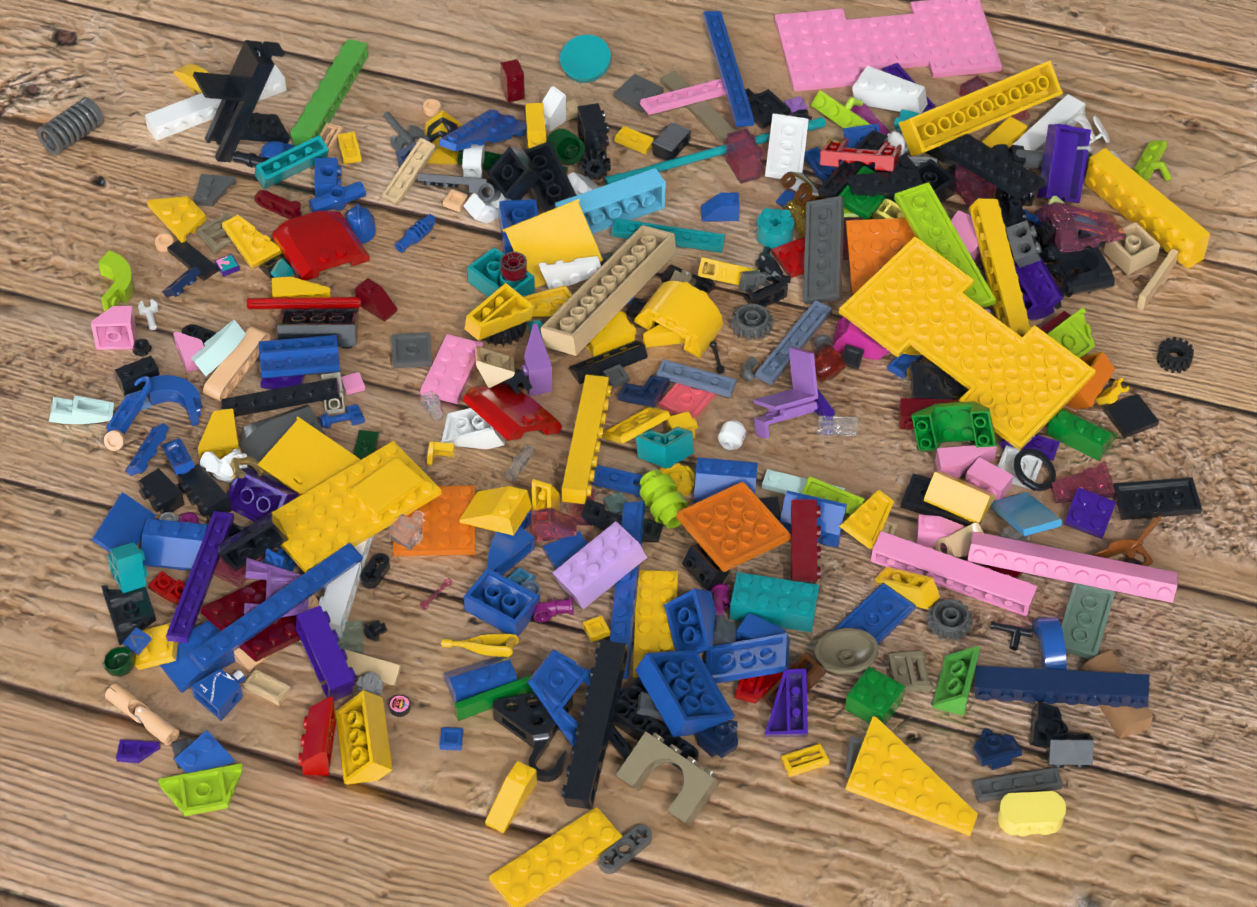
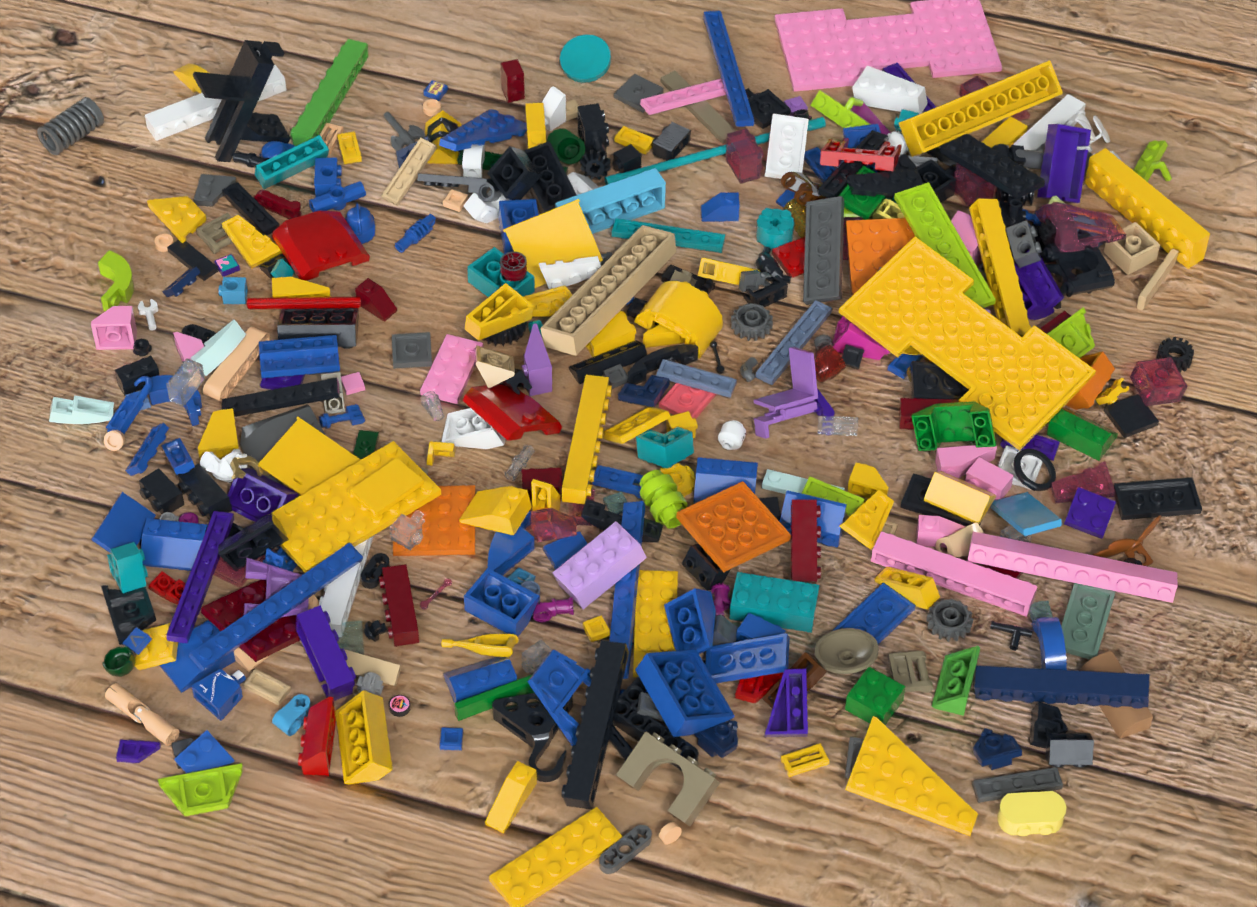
(185, 382): none -> clear brick
(234, 290): none -> dark azure brick
(250, 209): none -> black plate
(291, 716): none -> dark azure piece
(400, 605): none -> dark red brick
(435, 90): none -> tile
(534, 656): none -> clear brick
(548, 475): none -> dark red brick
(626, 159): none -> black brick
(670, 833): none -> light nougat tile
(679, 353): none -> black slope
(865, 481): none -> yellow slope
(1040, 609): none -> clear light blue tile
(1158, 381): none -> clear pink brick

